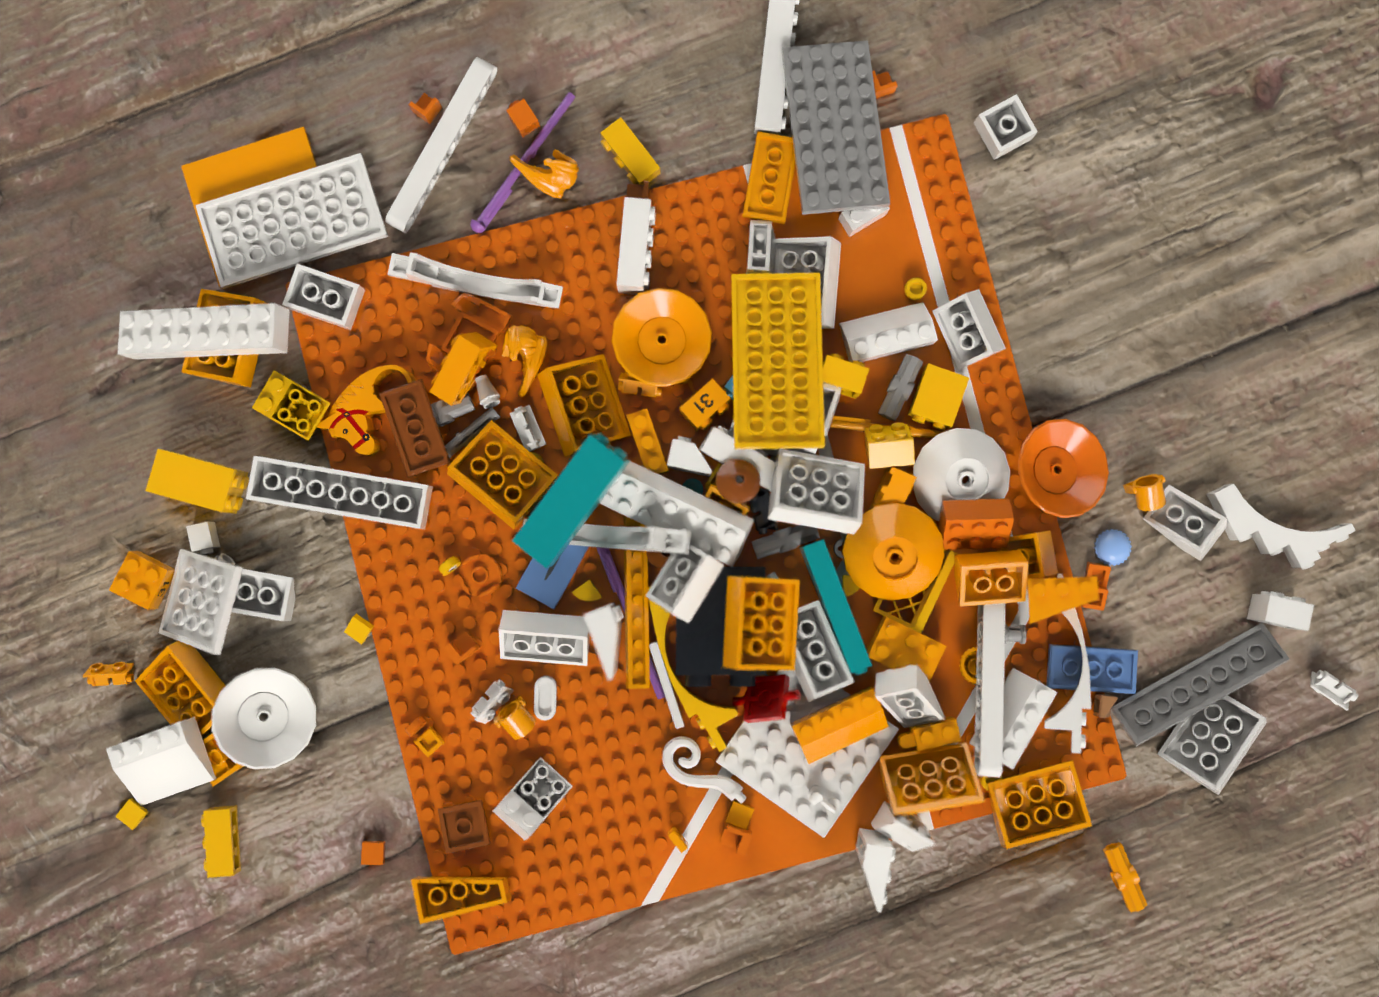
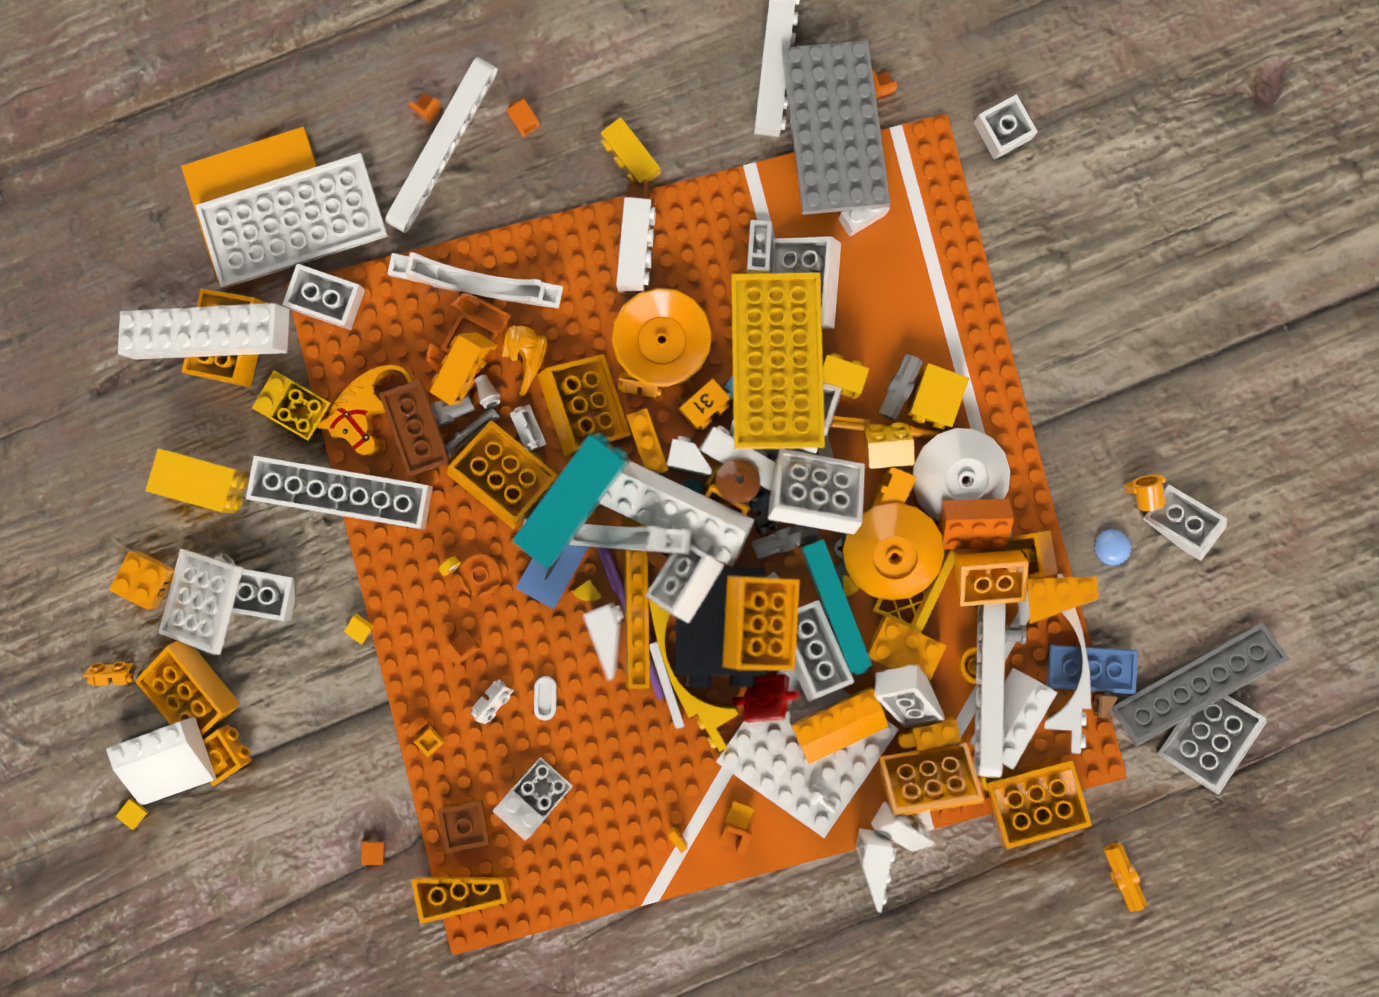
(203, 537): white brick -> none
(221, 841): yellow brick -> none
(268, 741): white dish -> none
(504, 191): medium lavender bar -> none
(515, 719): light orange piece -> none
(544, 638): white slope -> none
(553, 180): light orange hair -> none
(722, 783): white plant -> none
(770, 178): light orange tile -> none
(888, 333): white slope -> none
(915, 288): yellow tile -> none
(968, 329): white slope -> none
(1079, 466): orange dish -> none
(1102, 572): orange slope -> none
(1246, 523): white arch -> none
(1280, 610): white brick -> none
(1325, 684): white hinge -> none

